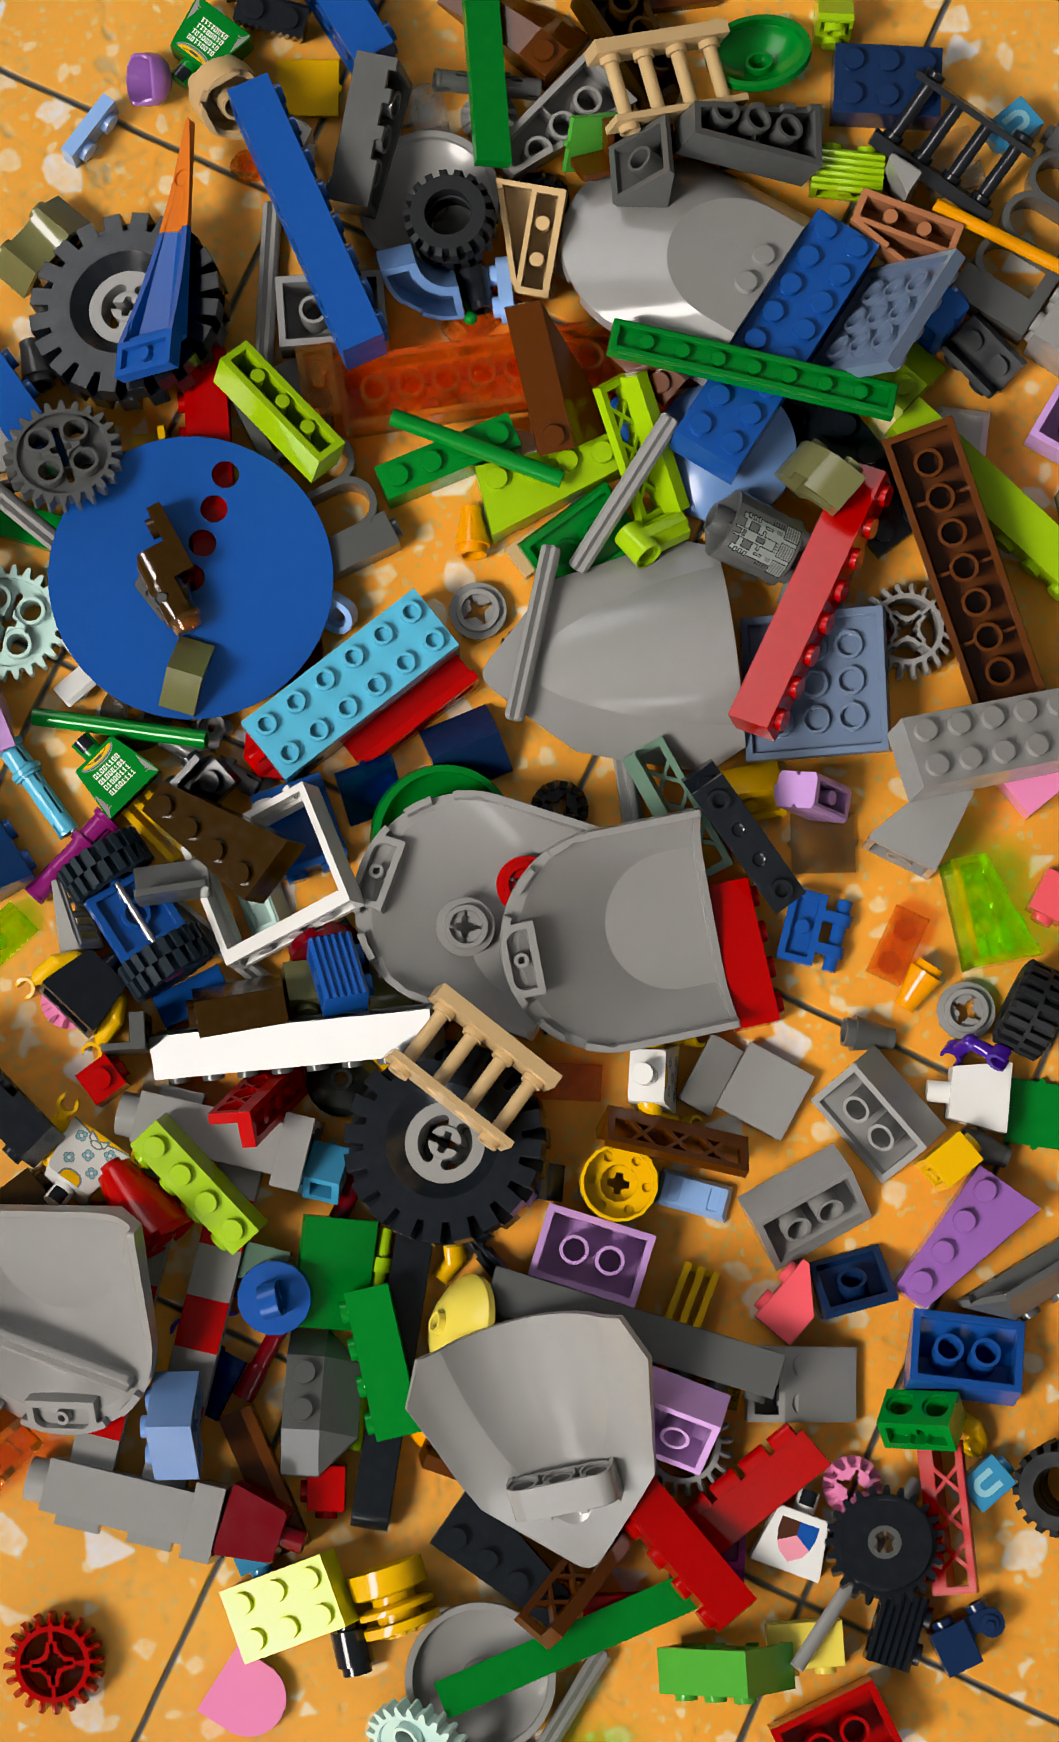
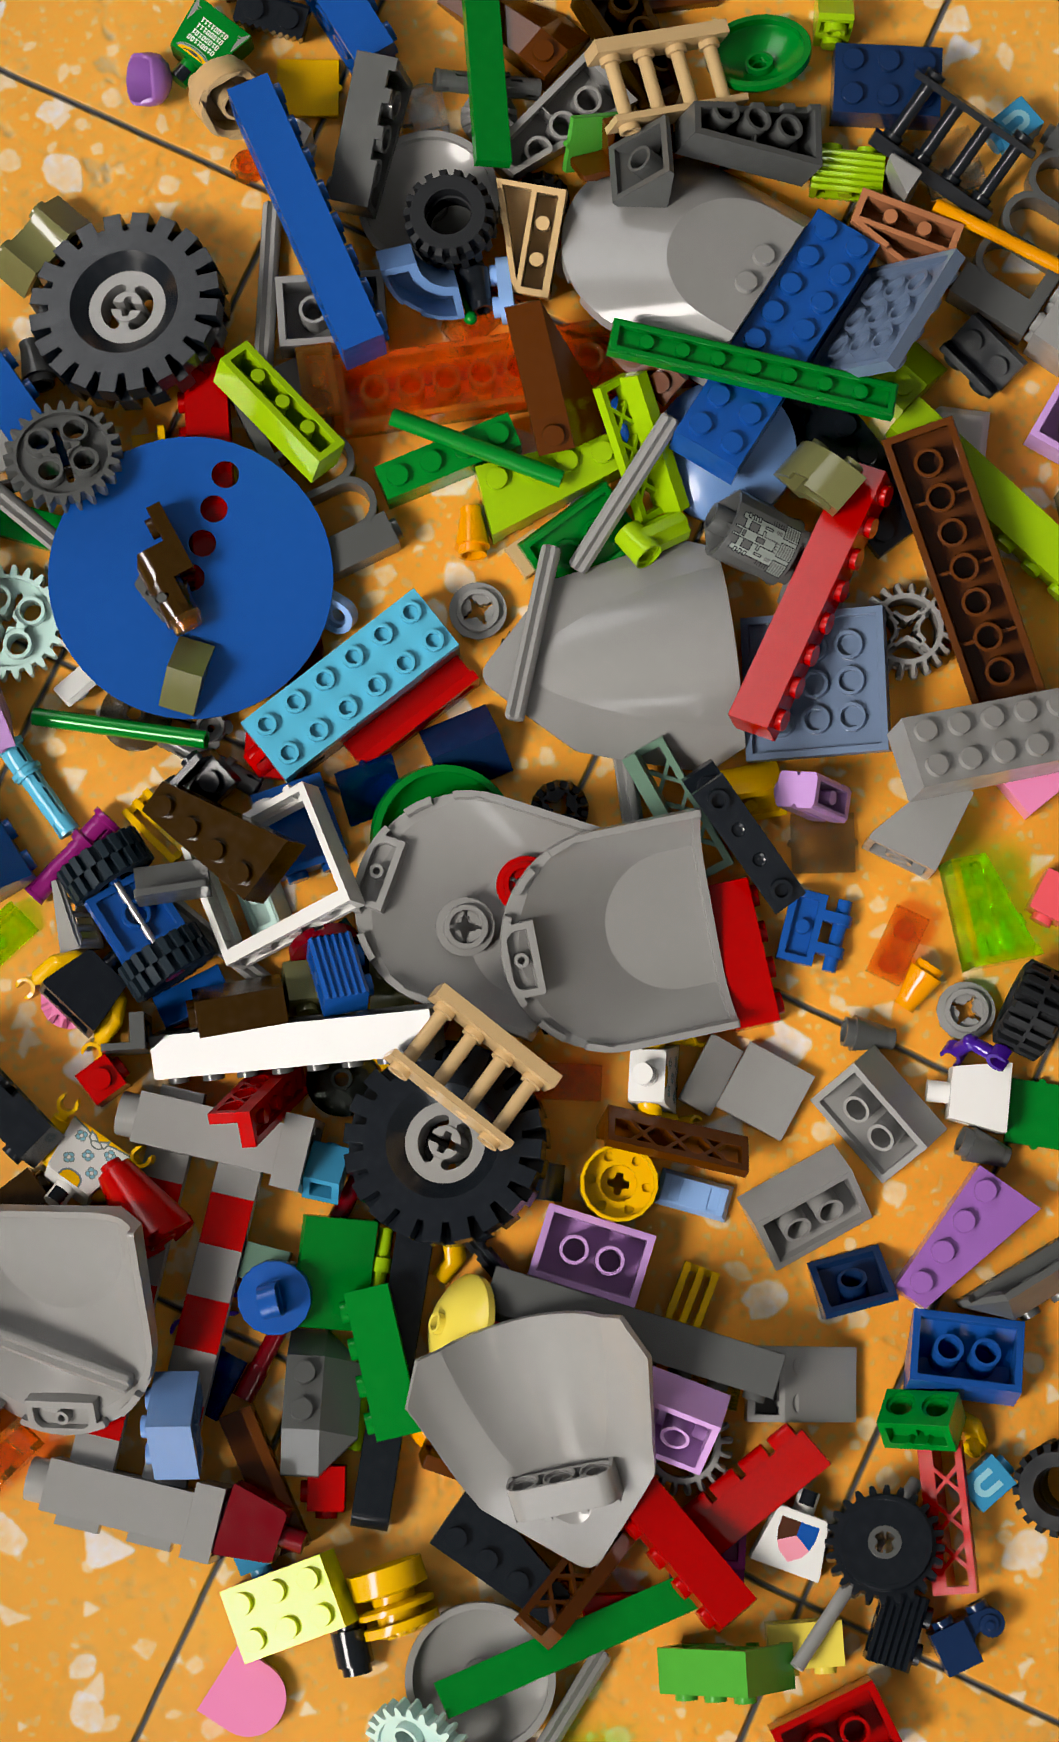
(54, 1645): red gear -> none
(82, 142): light blue plate -> none
(113, 773): green torso -> none
(160, 312): blue plate -> none
(198, 1184): lime brick -> none
(790, 1305): coral slope -> none
(843, 1469): bright pink gear -> none
(945, 320): blue brick -> none
(950, 1160): yellow slope -> none

